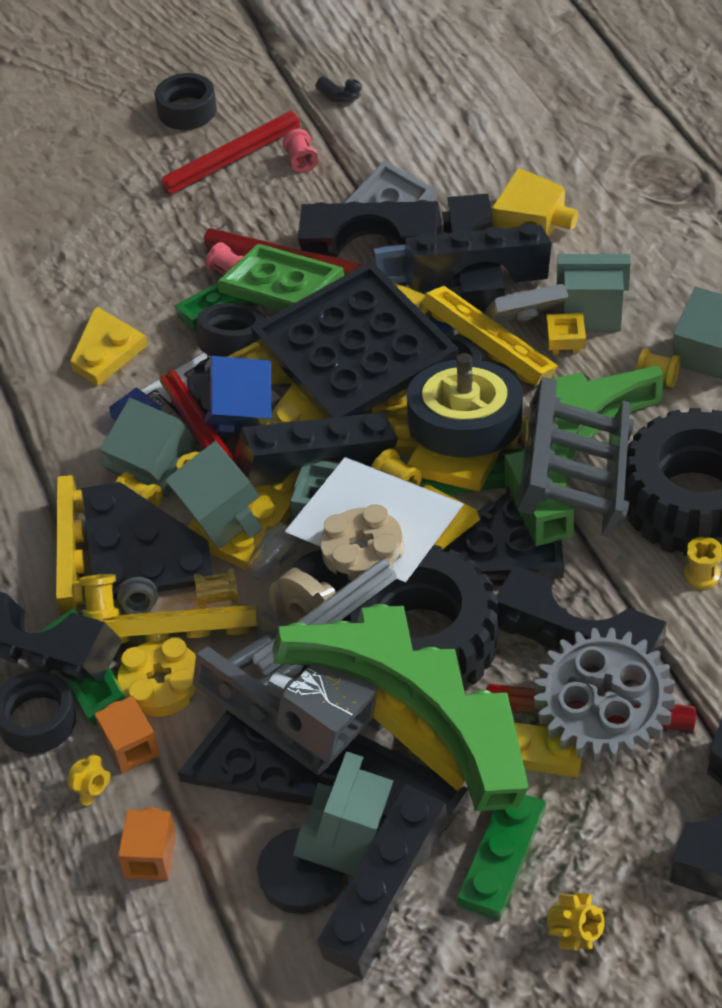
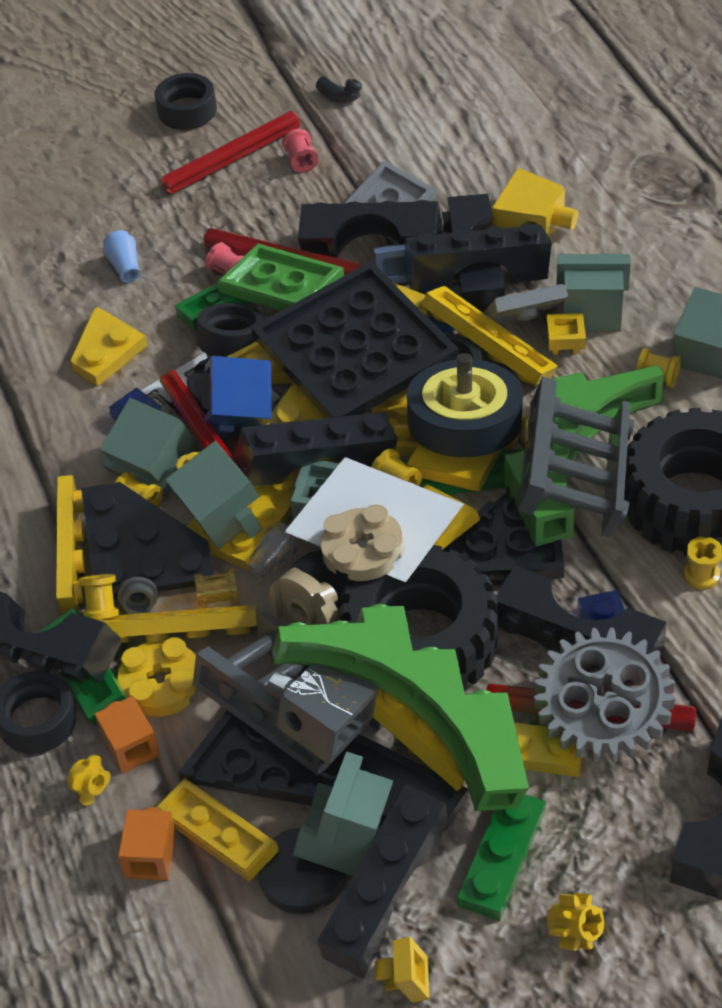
(122, 254): none -> light blue cone
(219, 830): none -> yellow tile
(336, 606): light grey axle -> none
(405, 971): none -> yellow tile
(600, 606): none -> clear blue plate

